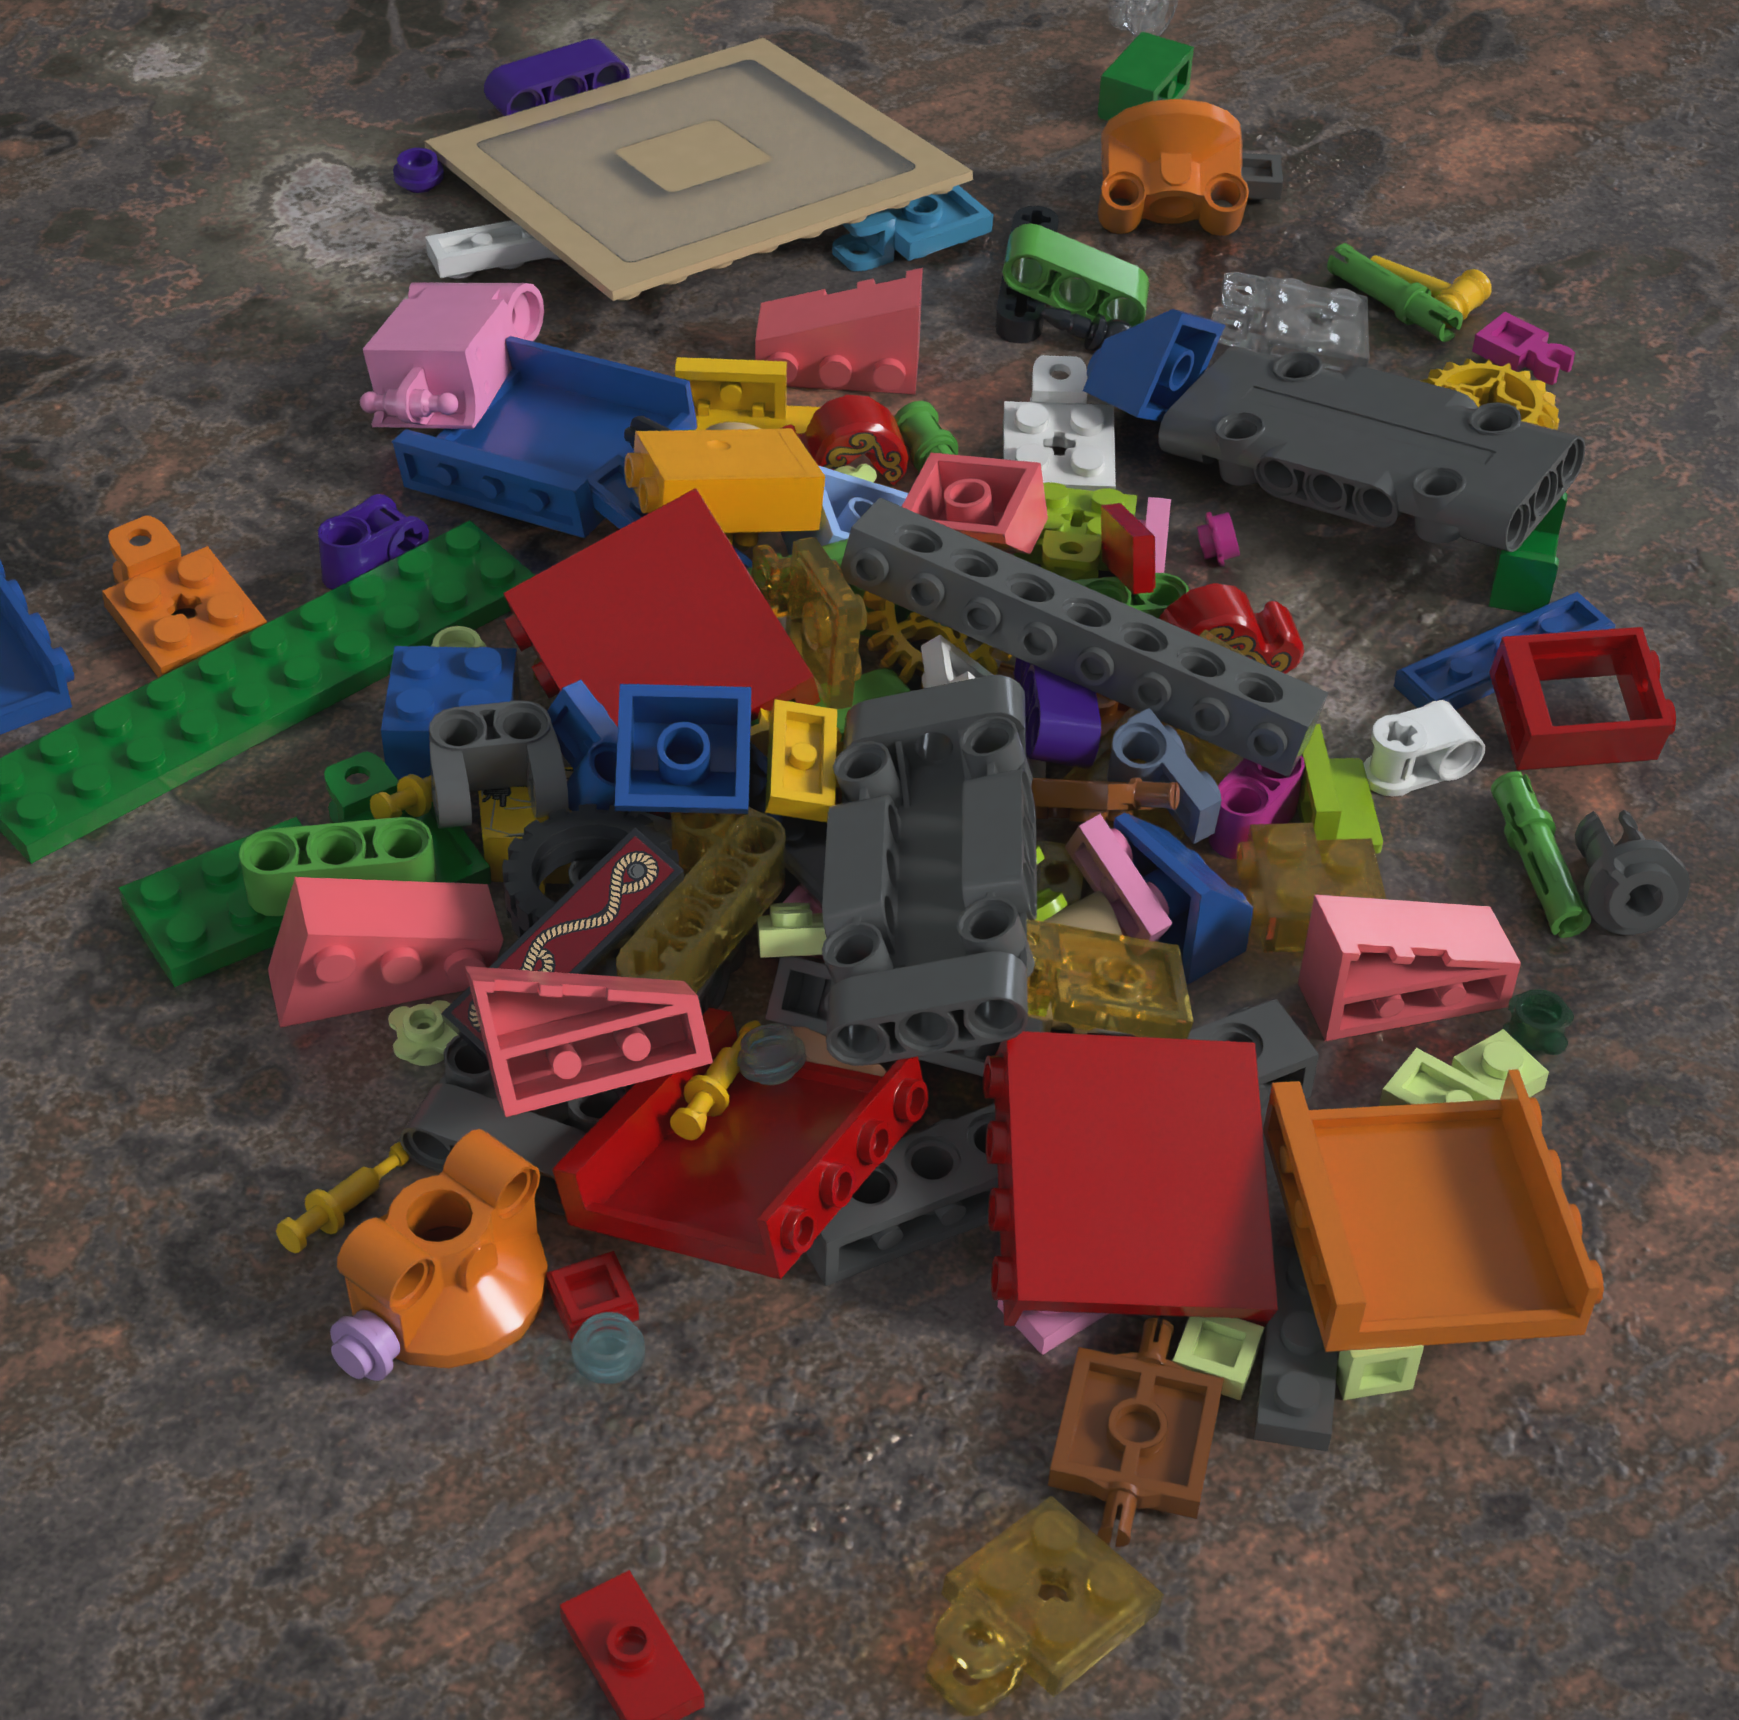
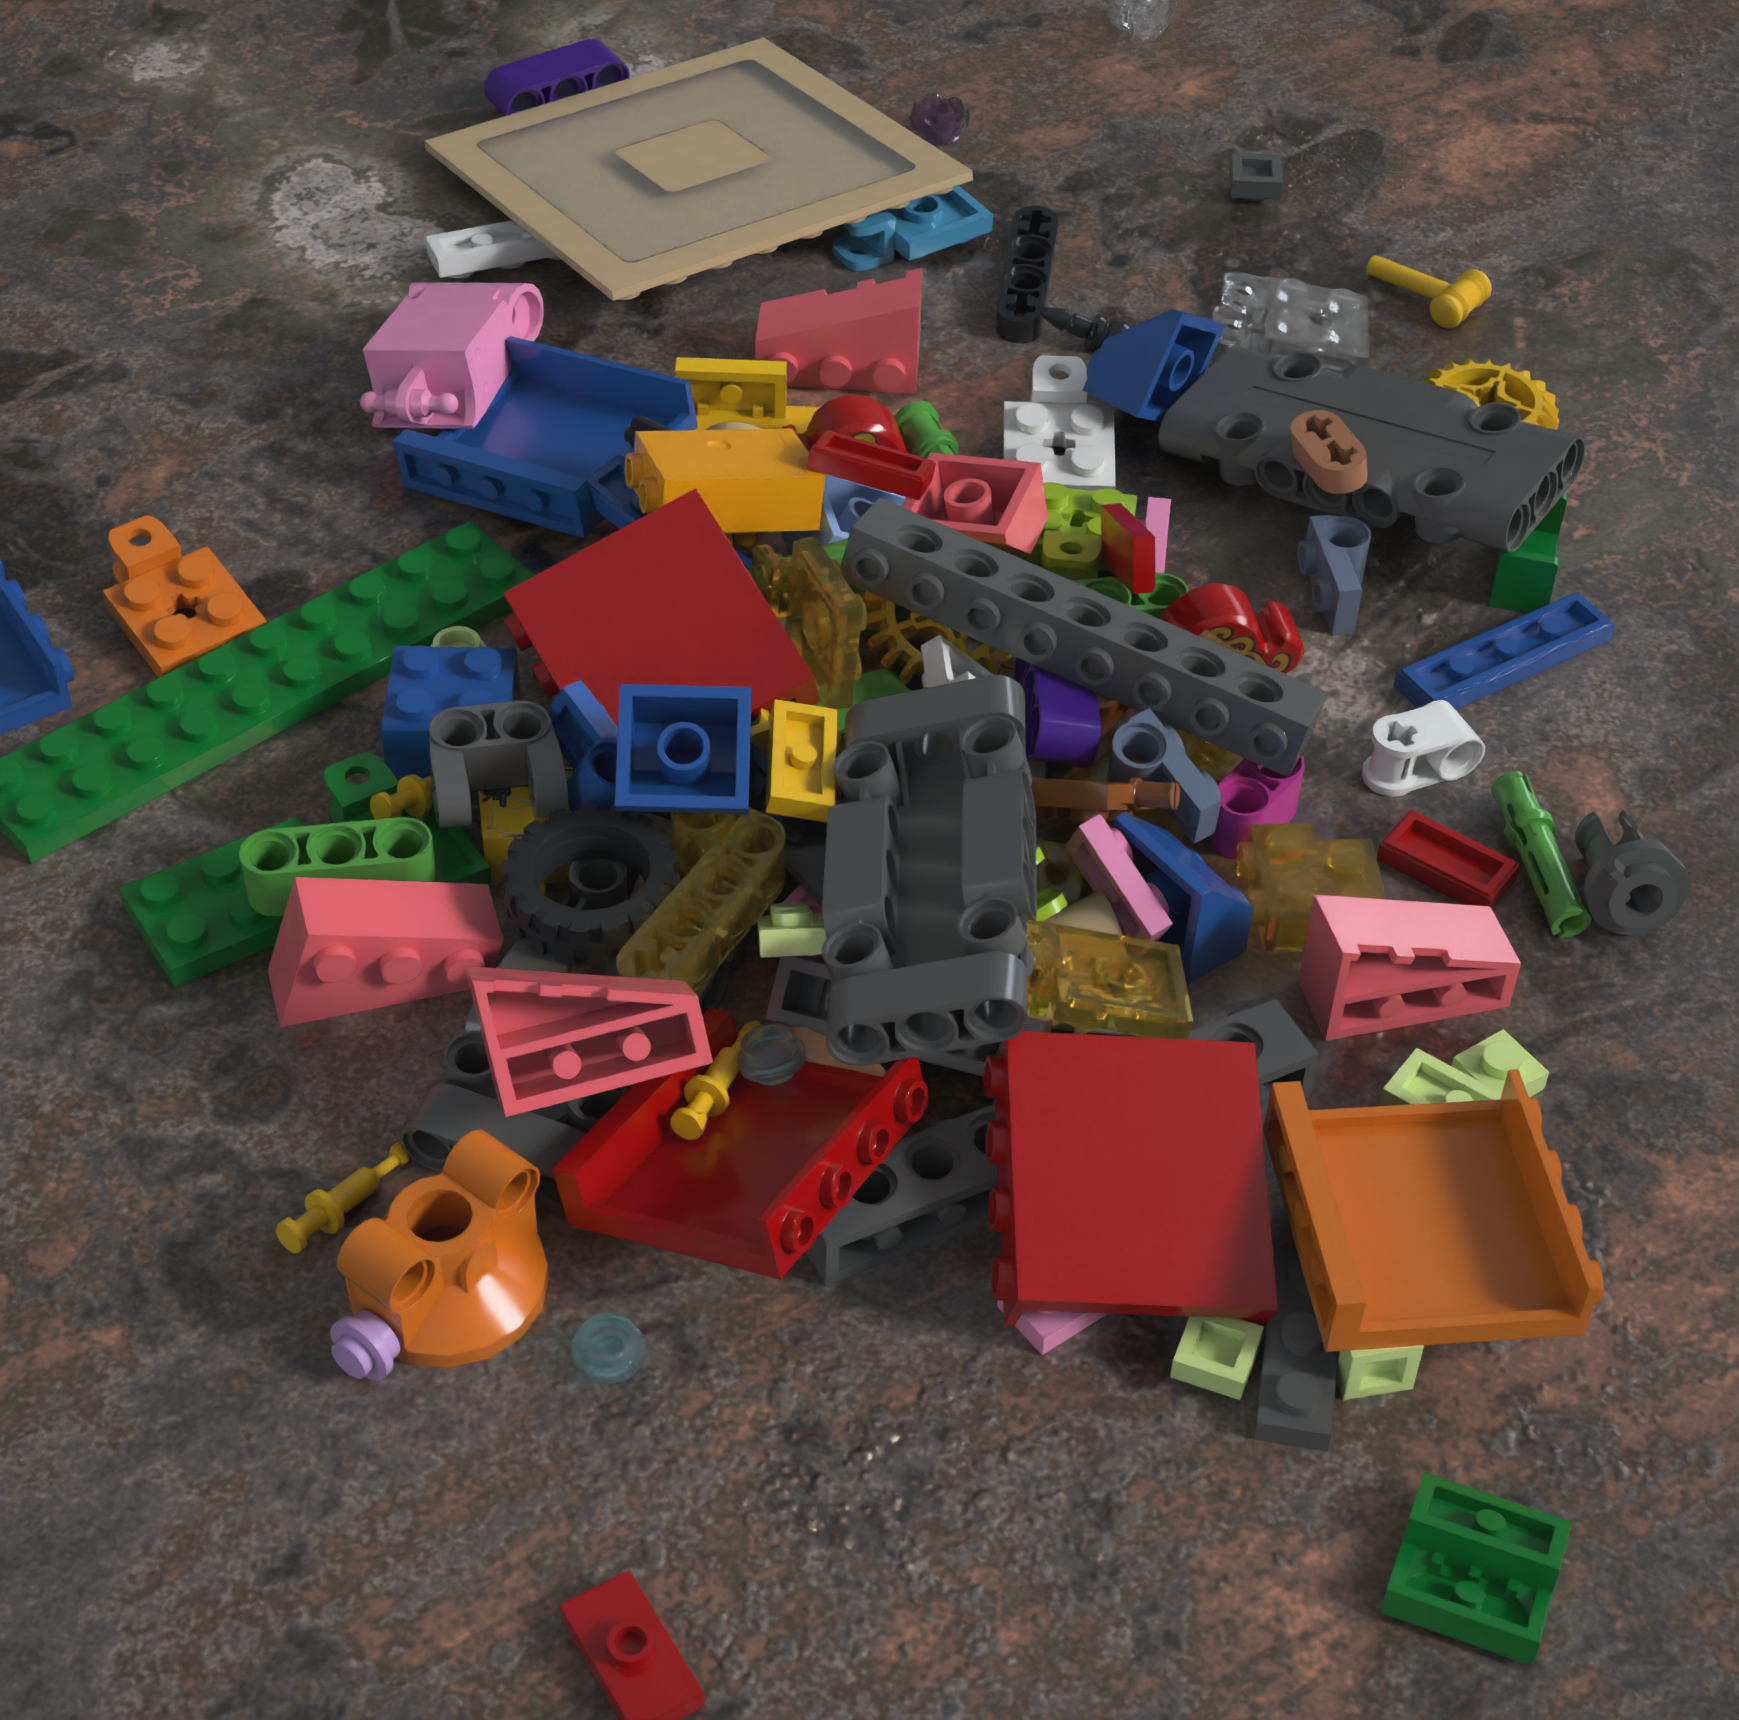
(366, 539): dark purple piece -> none
(418, 170): dark purple plate -> none
(421, 1033): yellowish green plate -> none
(583, 922): tile -> none
(591, 1289): red tile -> none
(871, 465): none -> red tile
(939, 119): none -> clear purple plate
(1004, 1627): clear yellow plate -> none
(1059, 260): bright green beam -> none
(1136, 1432): dark orange plate -> none
(1145, 72): green panel -> none
(1172, 166): orange piece -> none
(1218, 538): dark pink plate -> none
(1329, 451): none -> nougat beam
(1335, 563): none -> sand blue plate
(1336, 796): lime panel -> none
(1409, 301): bright green pin -> none
(1448, 861): none -> red tile
(1477, 1568): none -> green slope
(1522, 345): dark pink plate -> none
(1539, 1021): clear green plate -> none
(1581, 654): red window -> none

